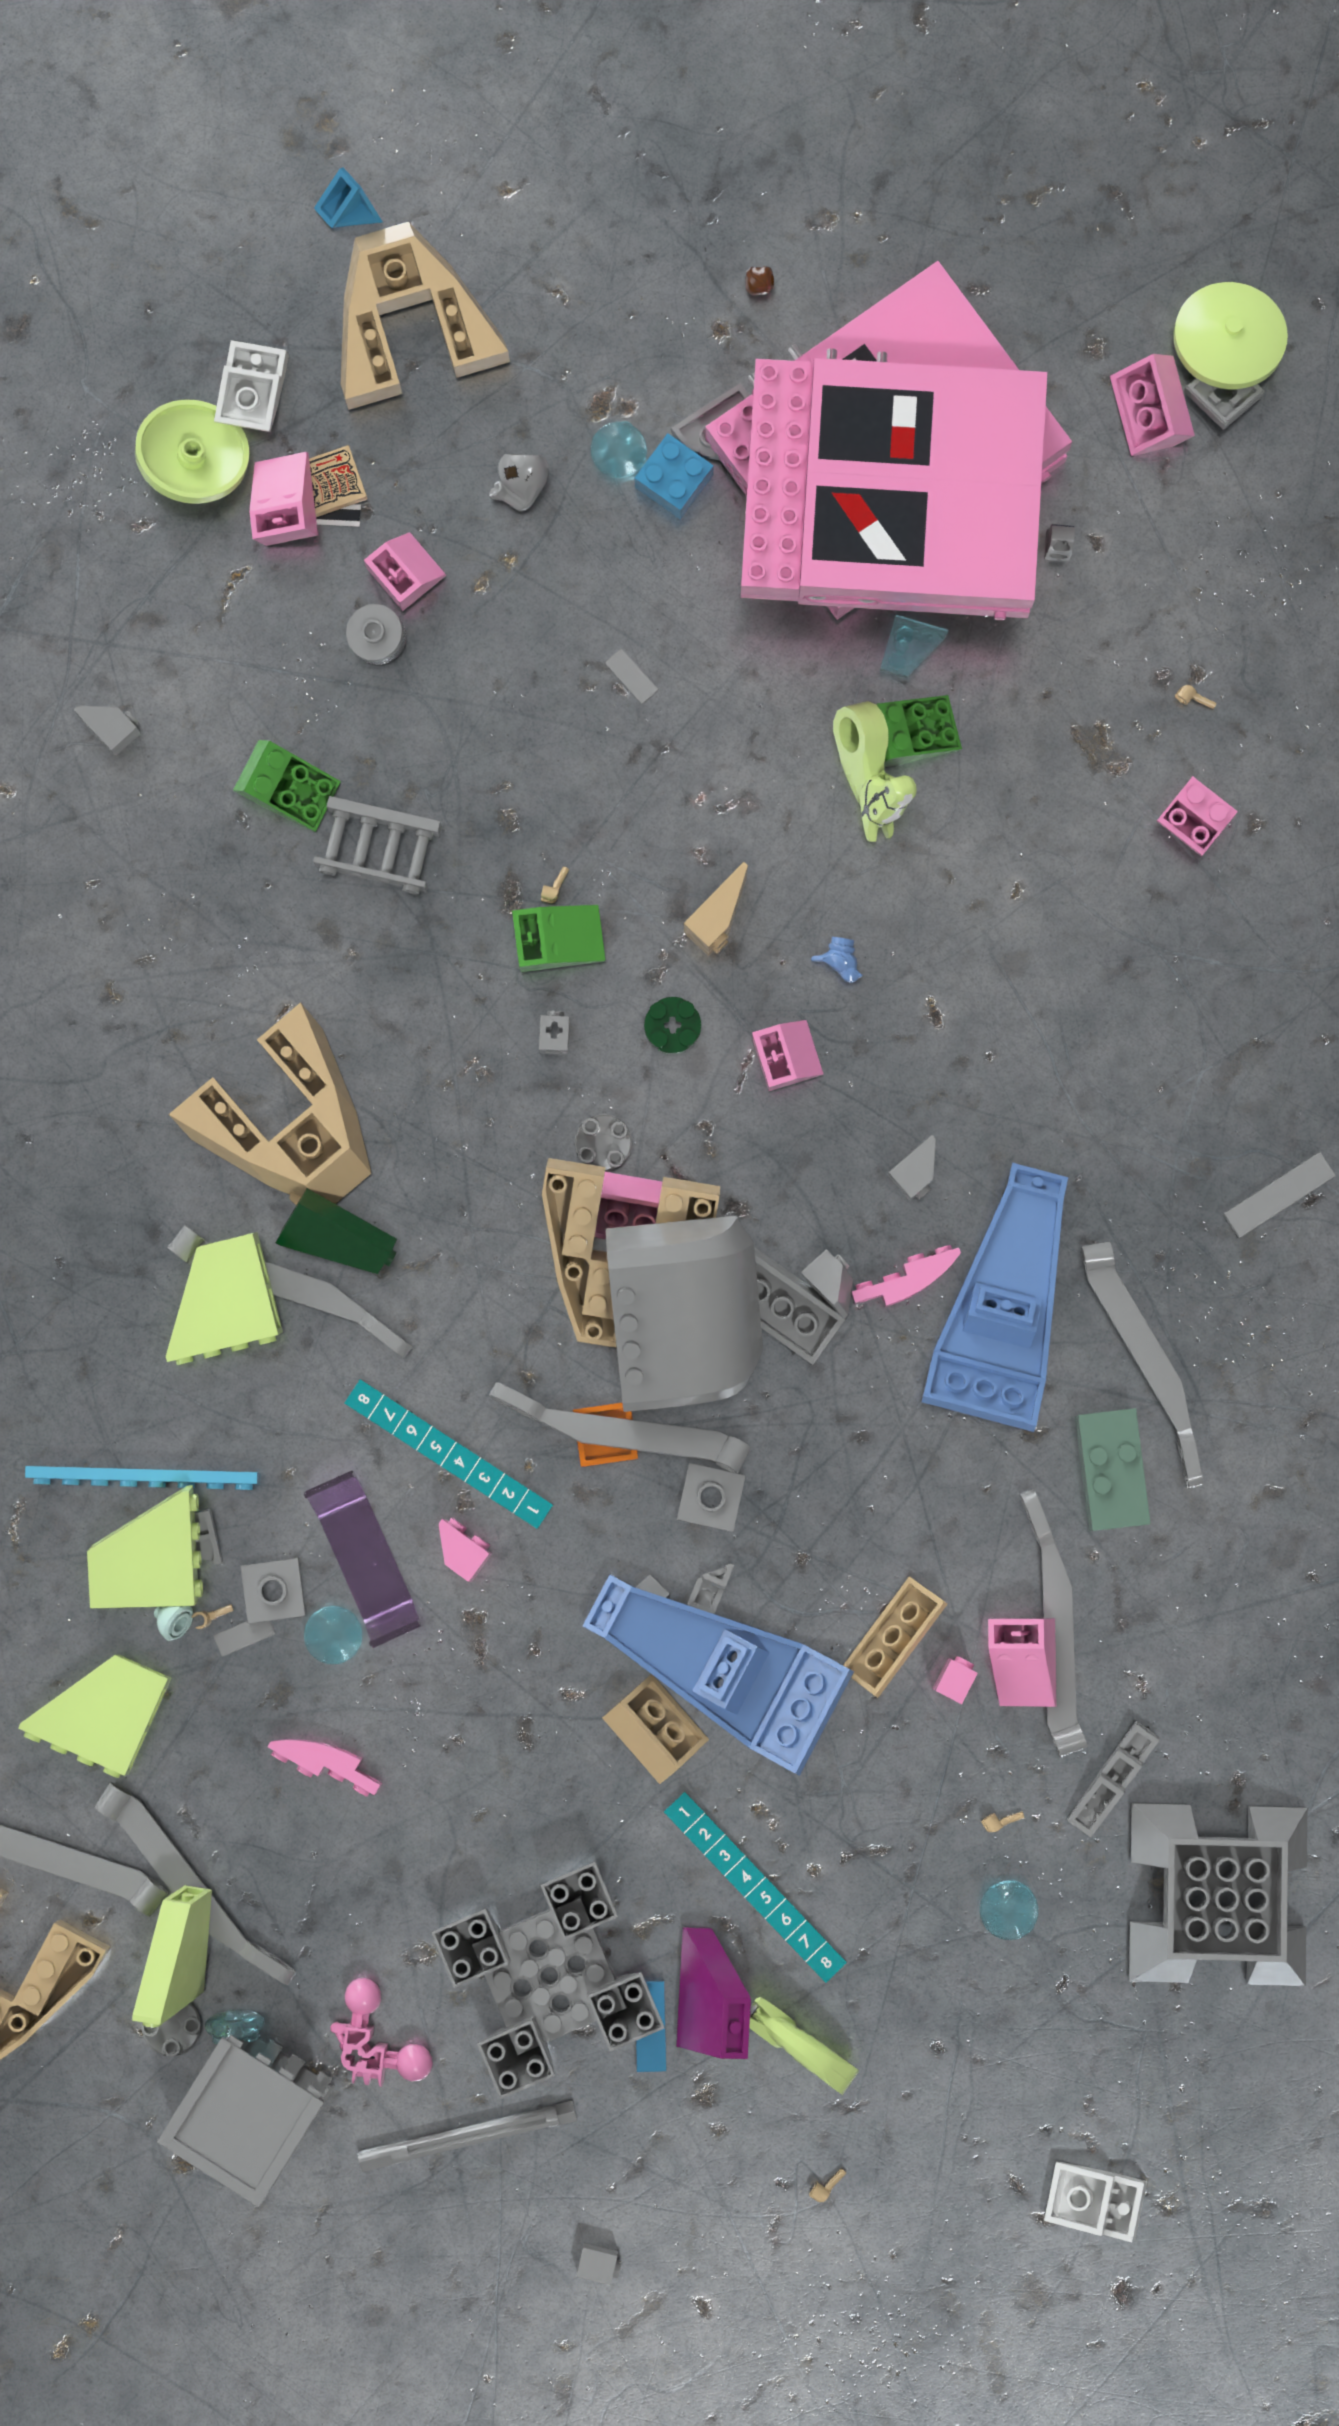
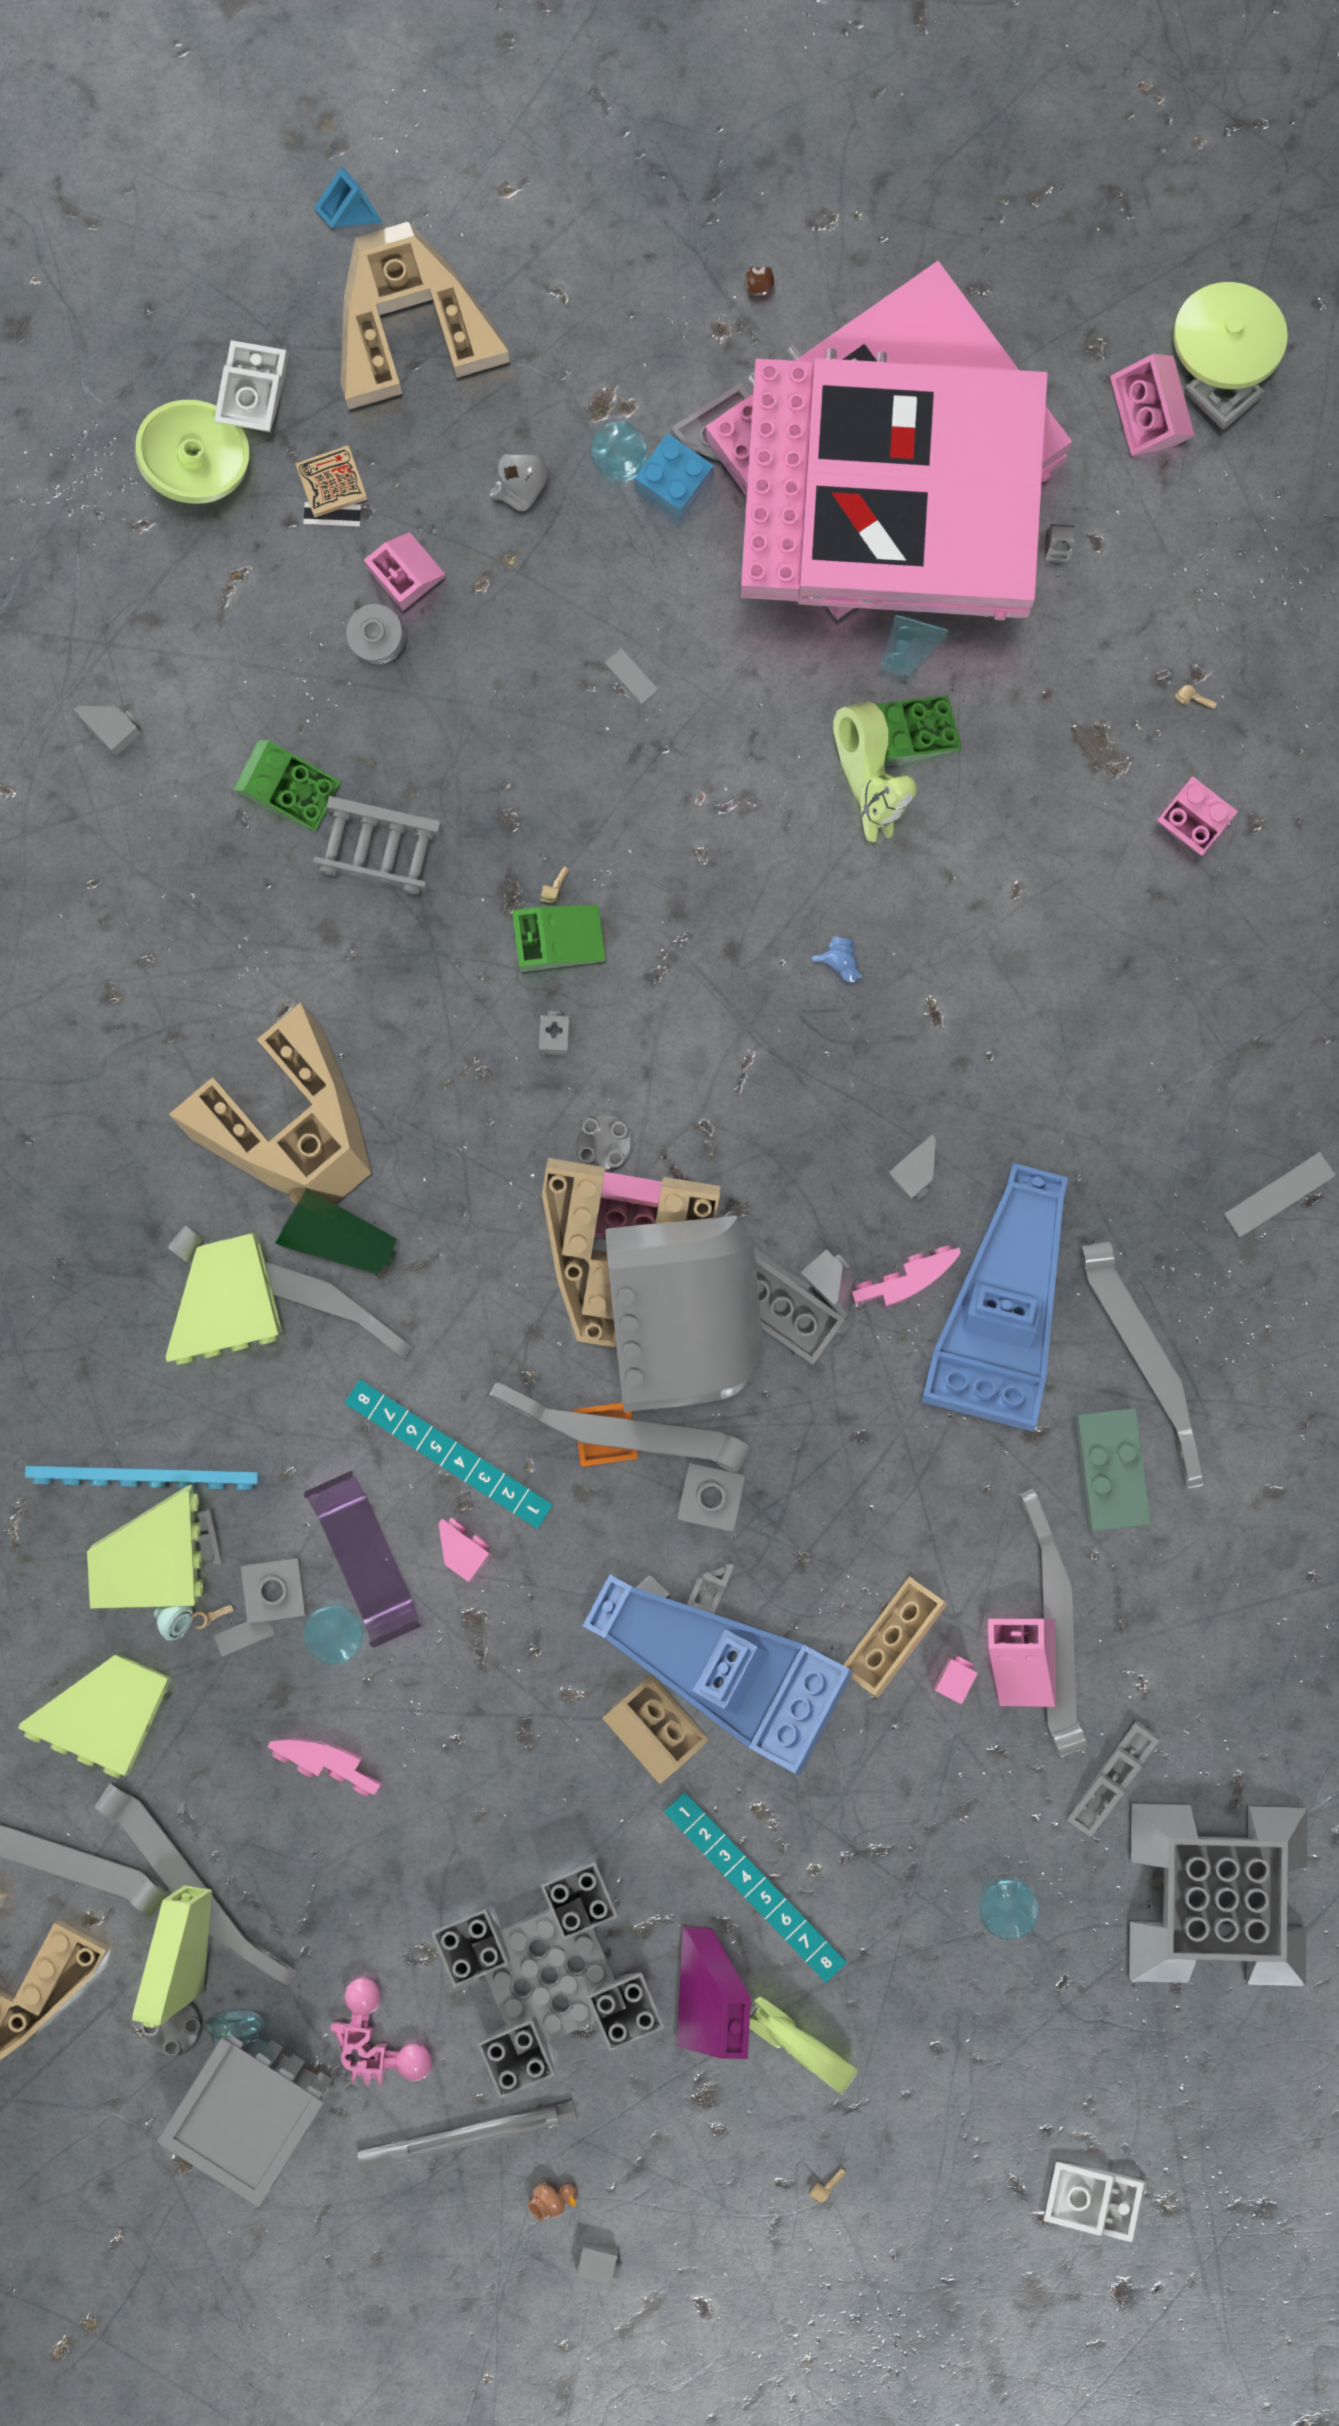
(282, 500): bright pink slope -> none
(549, 2202): none -> nougat animal
(652, 2048): dark azure tile -> none
(661, 1013): dark green plate -> none
(713, 919): tan slope -> none
(786, 1054): bright pink slope -> none
(993, 1824): tan hand -> none

